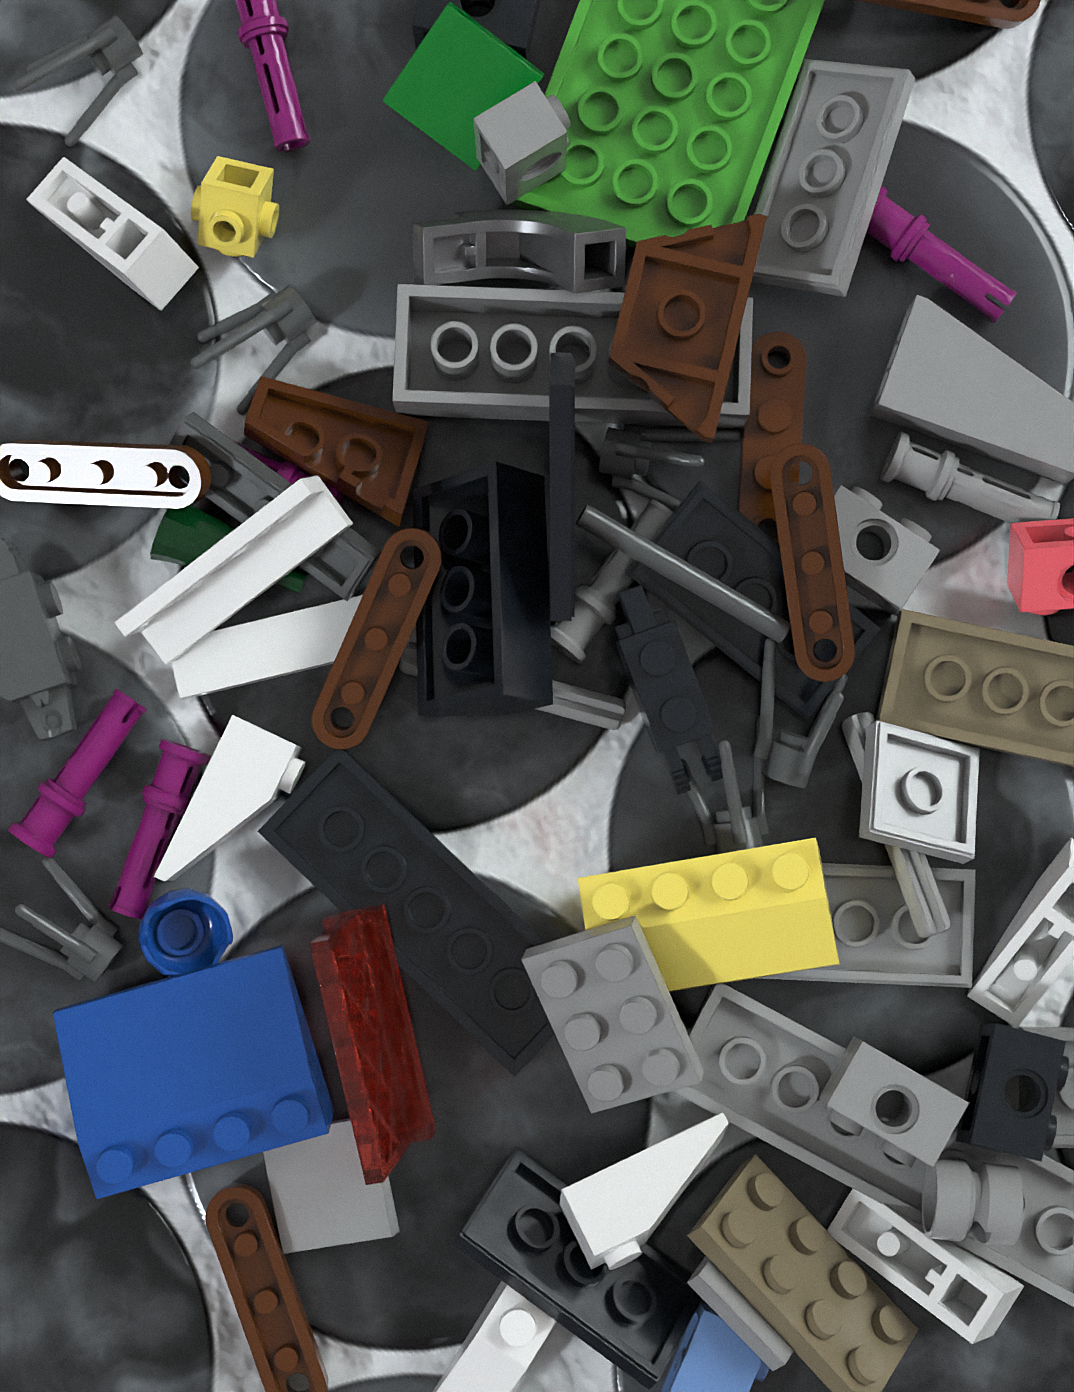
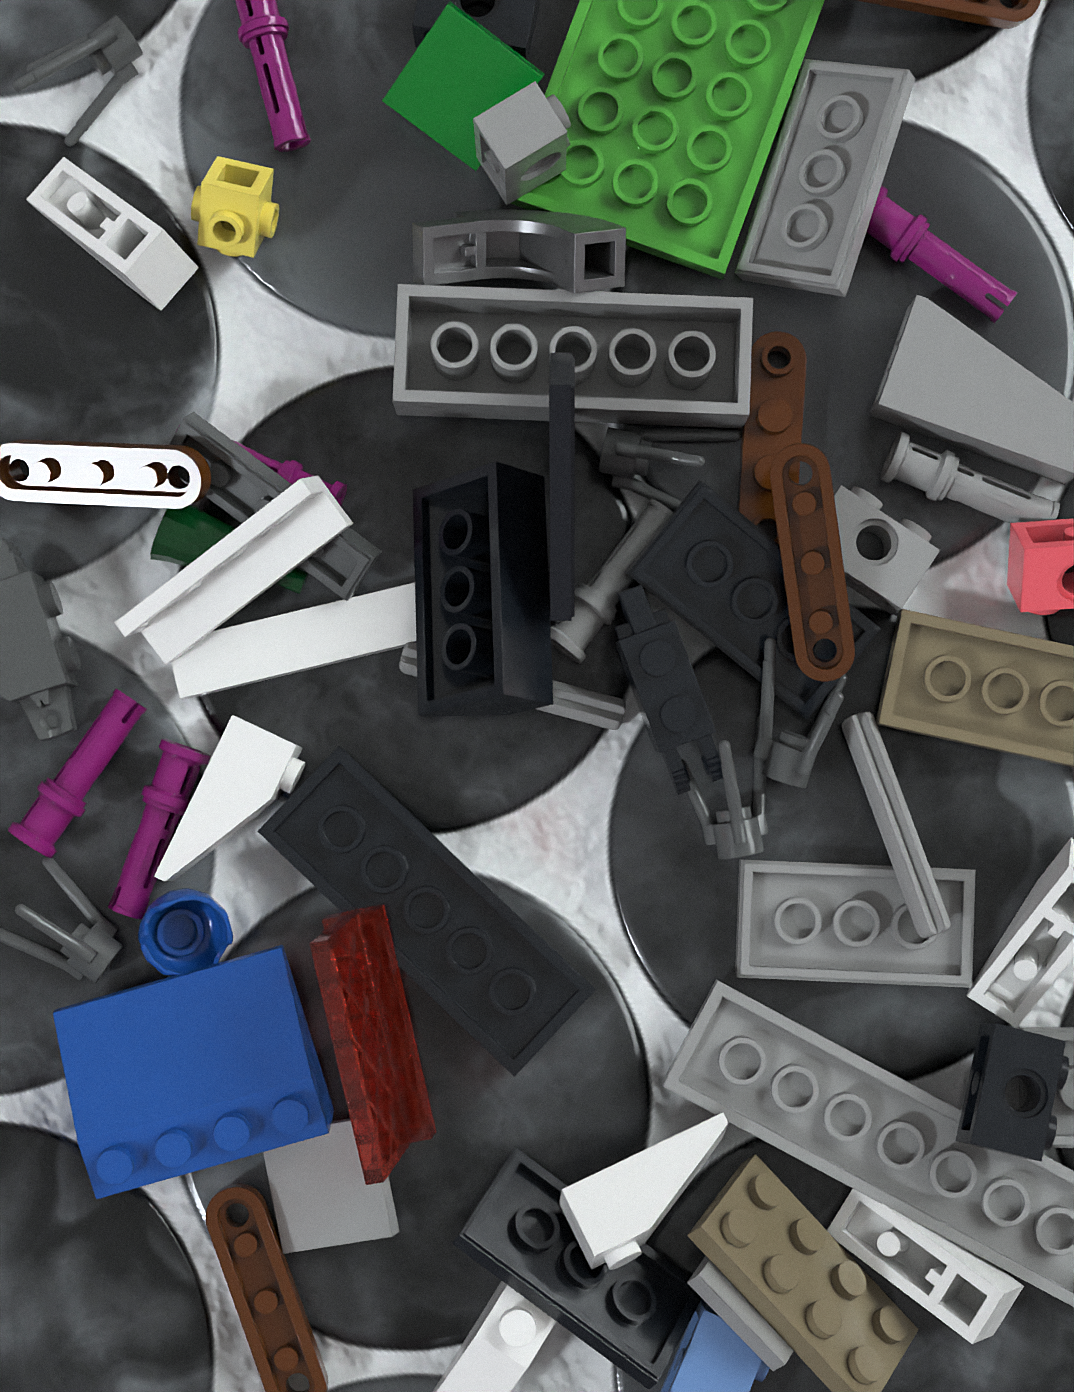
(279, 316): dark grey plant -> none
(346, 443): reddish brown wing -> none
(376, 638): reddish brown plate -> none
(613, 1014): light grey plate -> none
(683, 573): dark grey bar -> none
(686, 318): reddish brown wing -> none
(723, 913): light yellow slope -> none
(919, 792): tile -> none
(927, 1113): light grey brick -> none
(972, 1202): light grey wheel -> none

